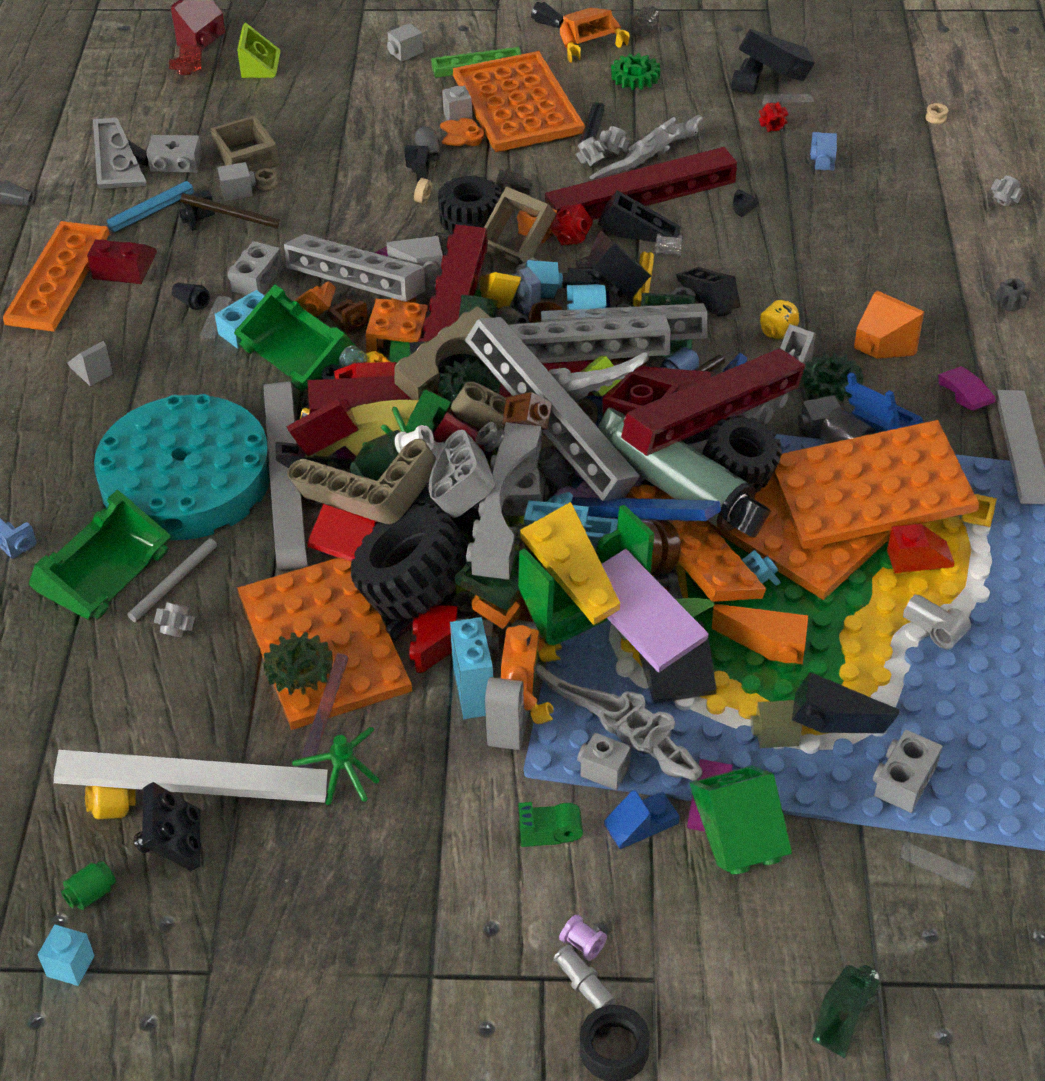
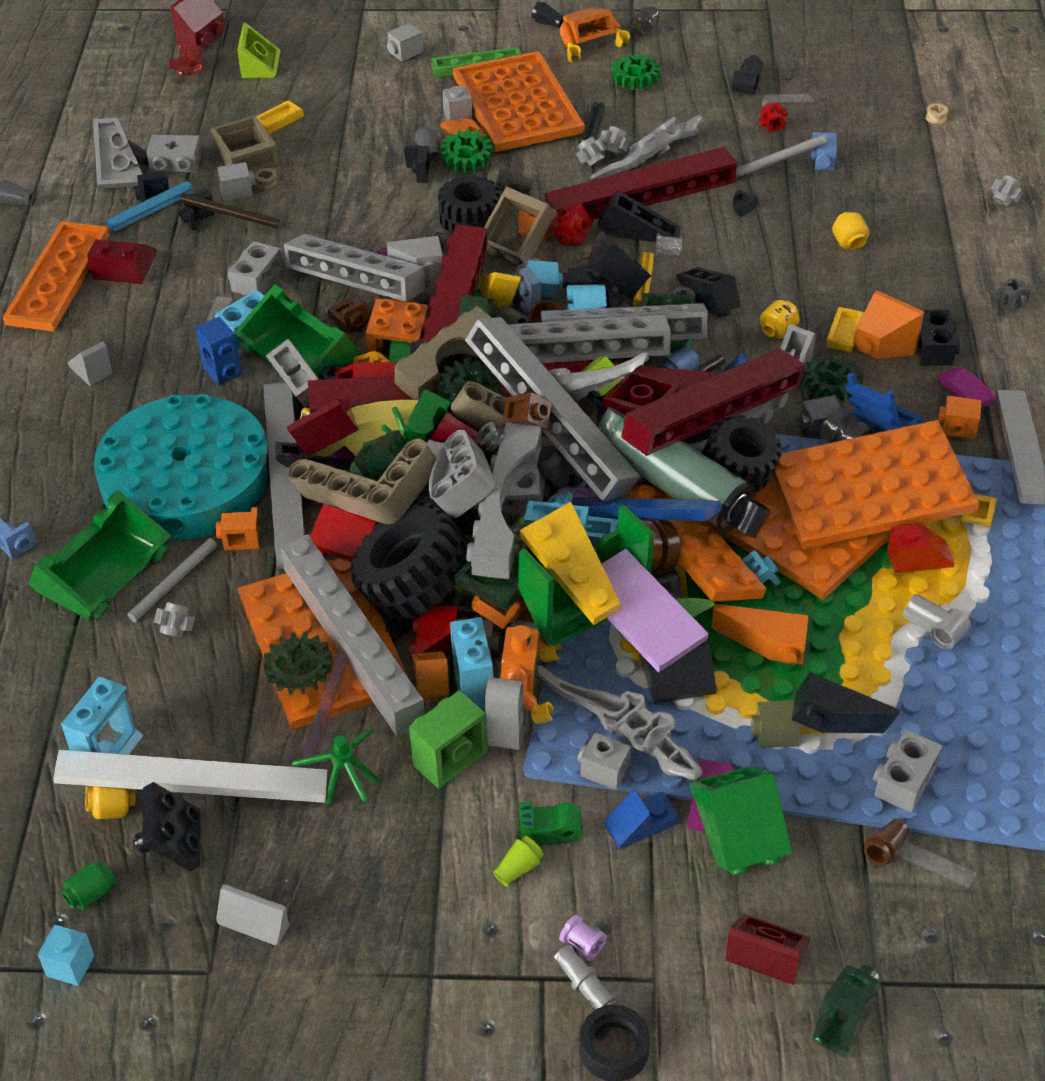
(102, 721): none -> medium azure window
(151, 185): none -> black bracket
(192, 295): black cone -> none
(219, 350): none -> blue brick
(239, 530): none -> orange brick
(252, 915): none -> light grey slope
(280, 116): none -> yellow tile
(292, 369): none -> light grey brick
(317, 299): orange bracket -> none
(352, 355): clear light blue bush -> none
(352, 634): none -> light grey brick
(403, 438): white bush -> none
(423, 190): tan tile -> none
(430, 675): none -> orange brick
(448, 739): none -> bright green brick
(466, 150): none -> green gear
(519, 860): none -> lime cone
(766, 948): none -> dark red slope
(778, 54): black slope -> none
(781, 155): none -> light grey bar
(844, 329): none -> yellow tile
(850, 230): none -> yellow head
(885, 843): none -> reddish brown cone
(937, 338): none -> black brick
(960, 417): none -> orange brick

